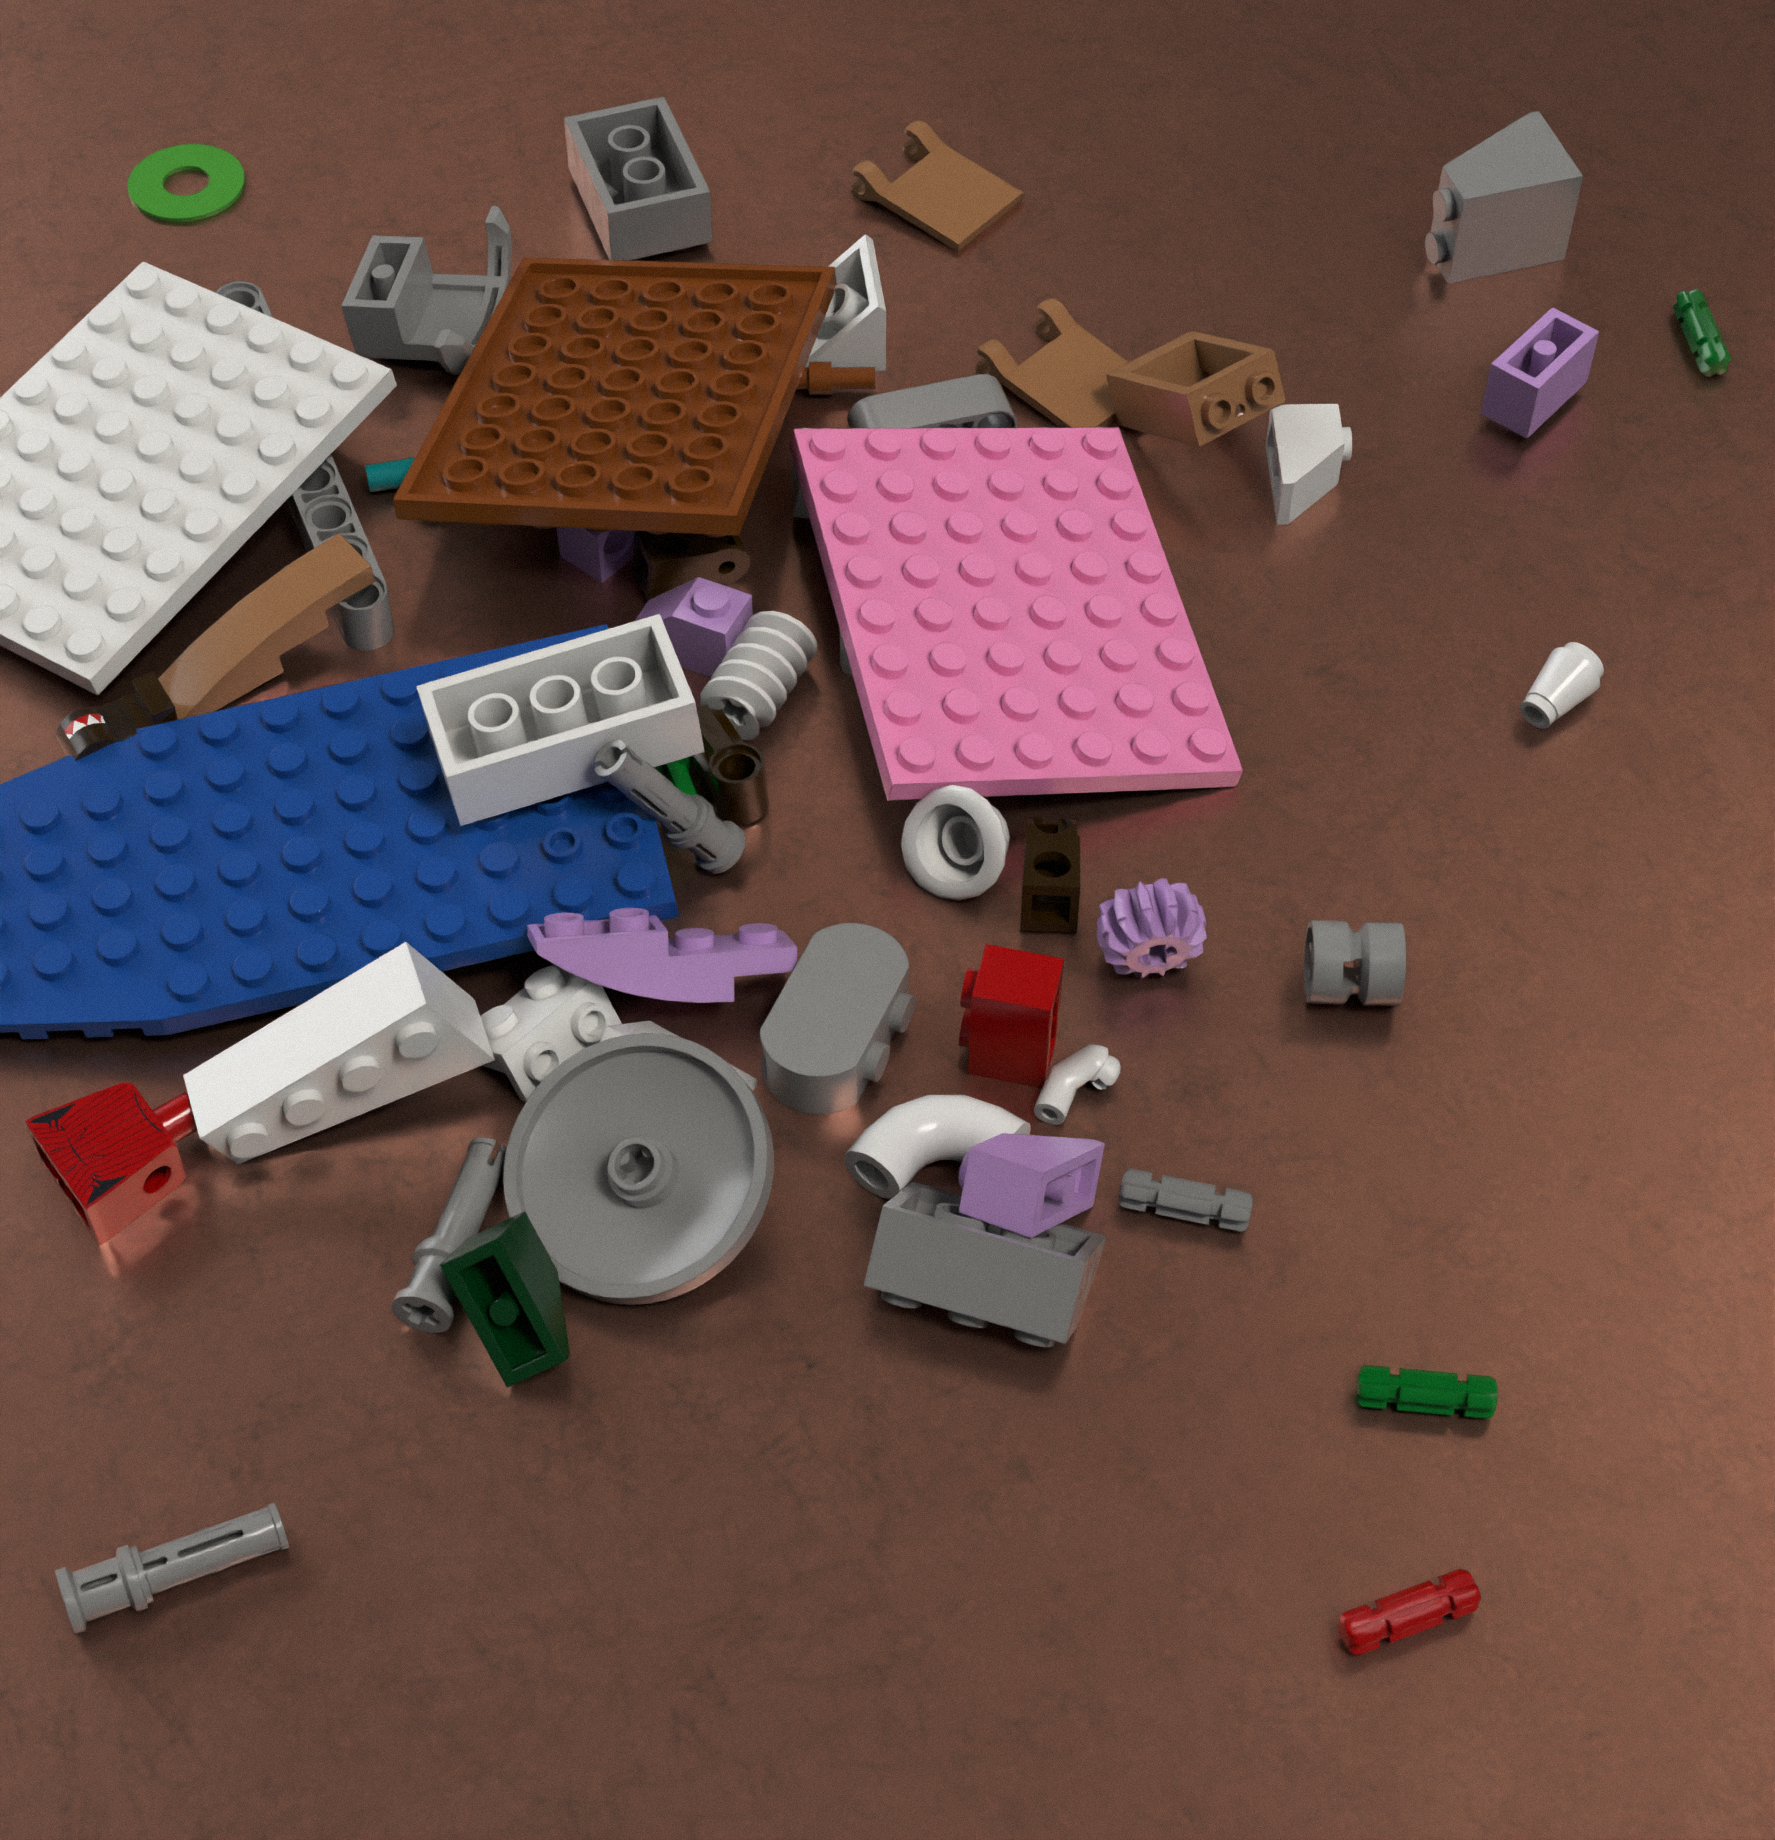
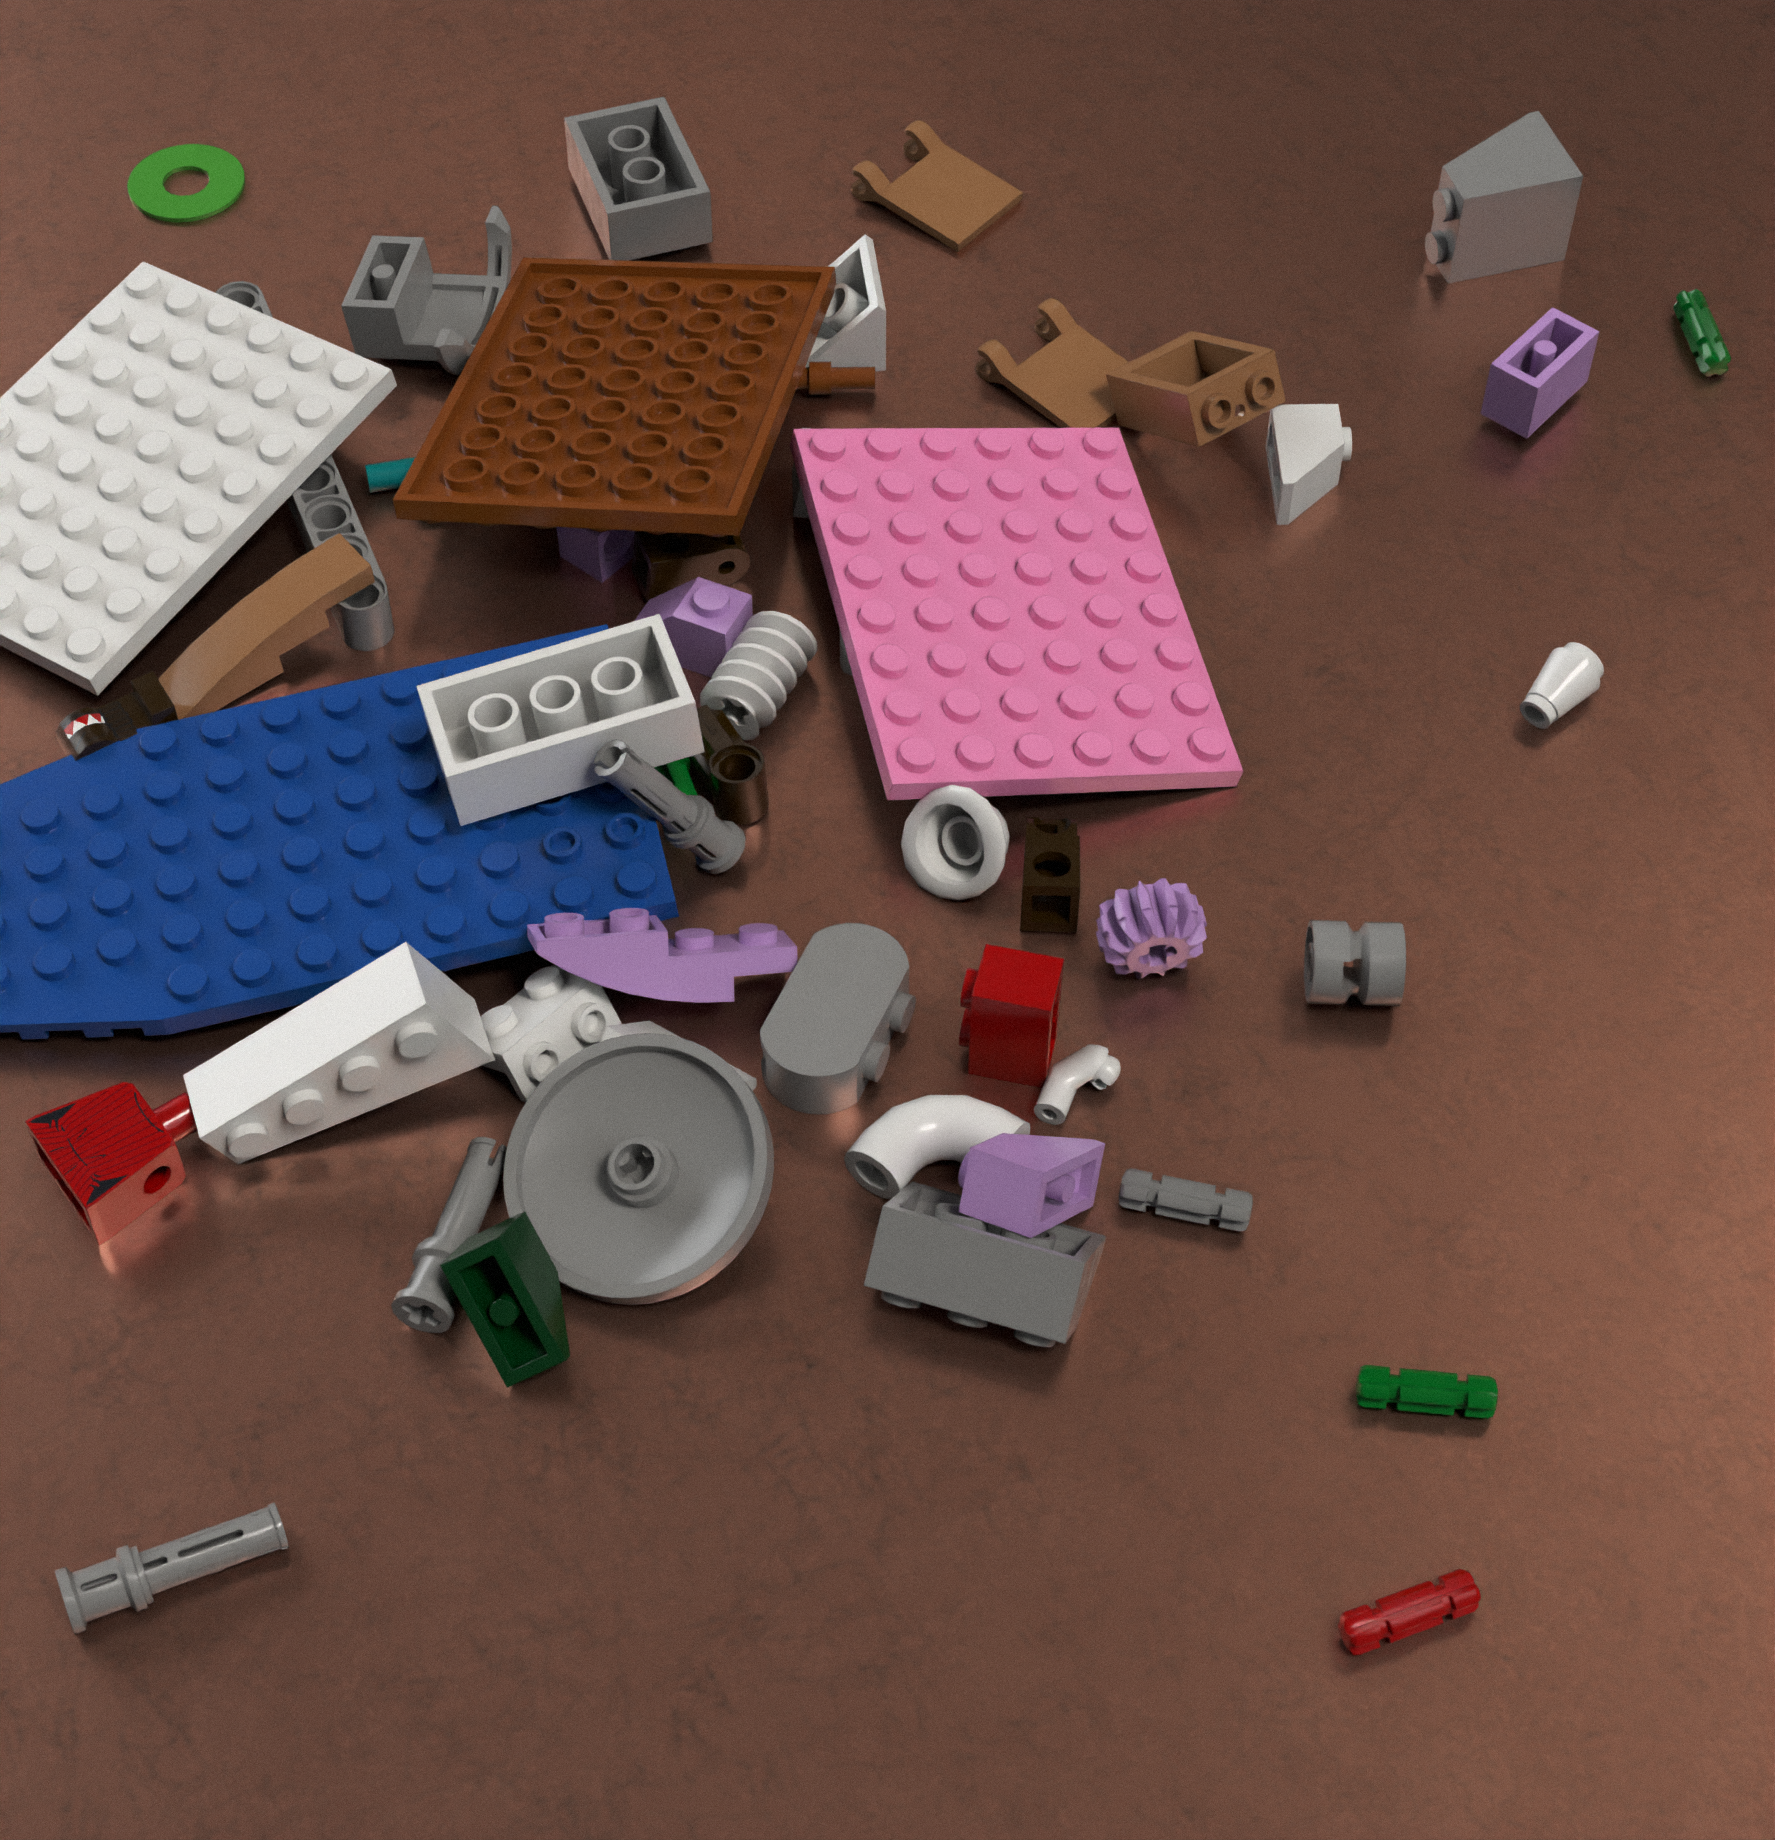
(953, 403): light grey beam -> none

